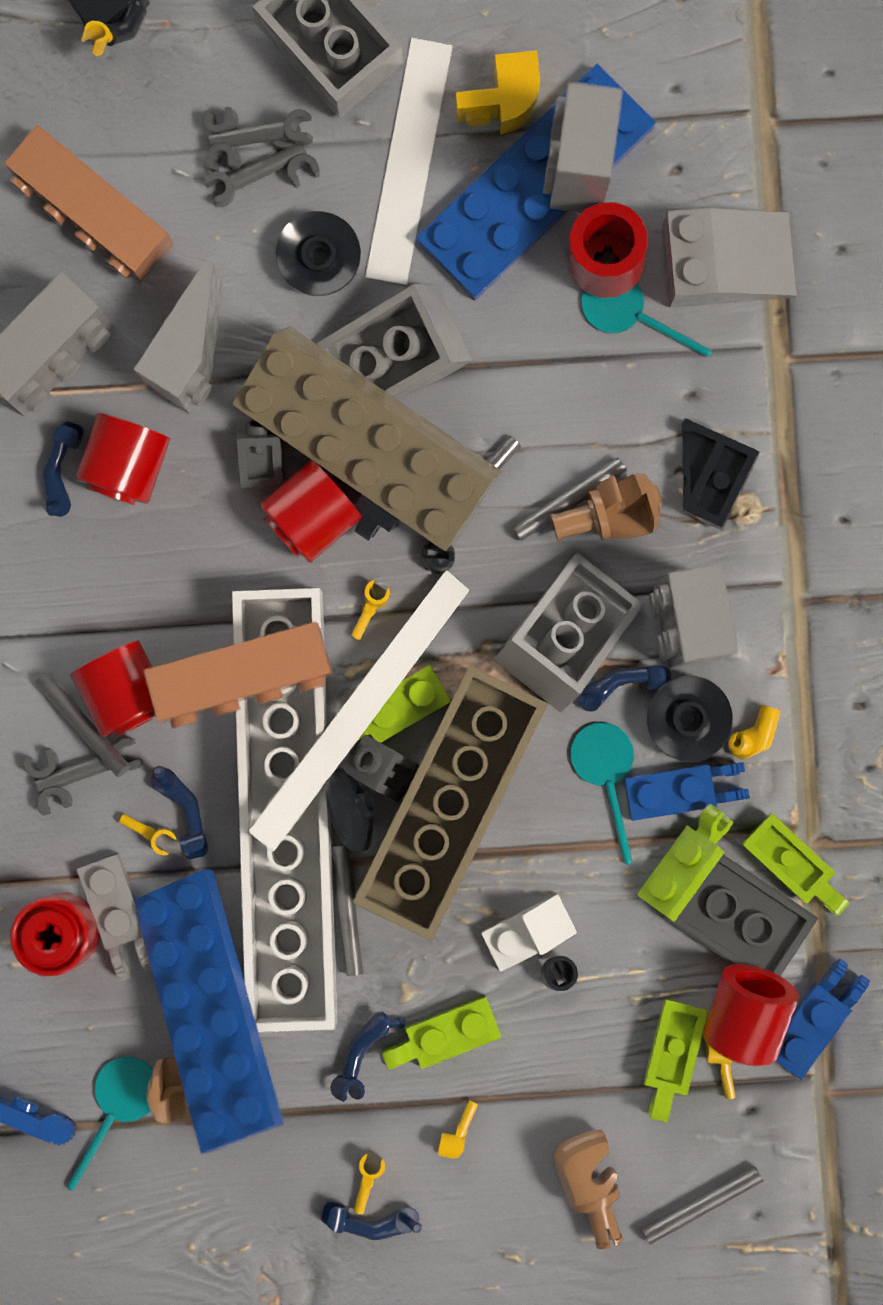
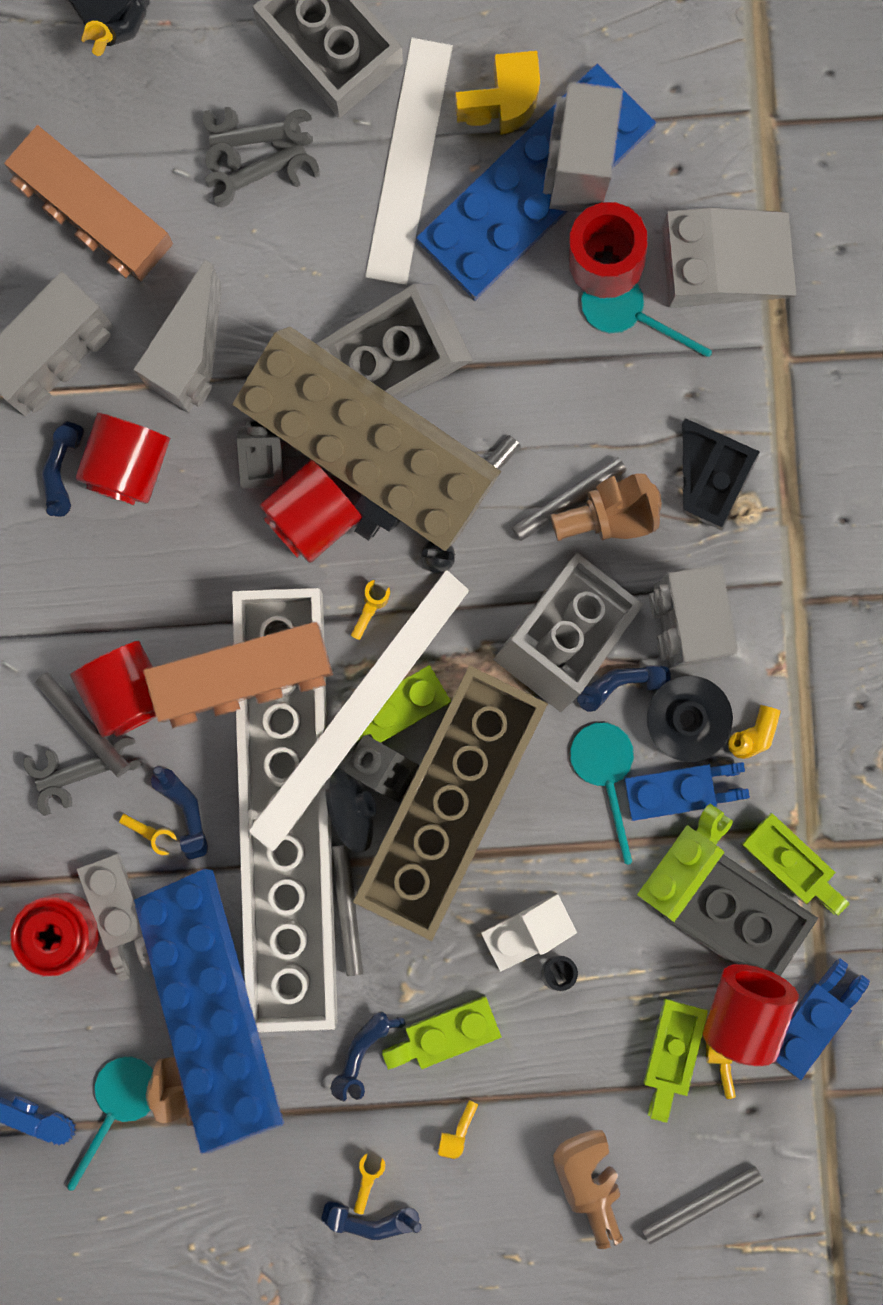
(315, 233): black dish -> none

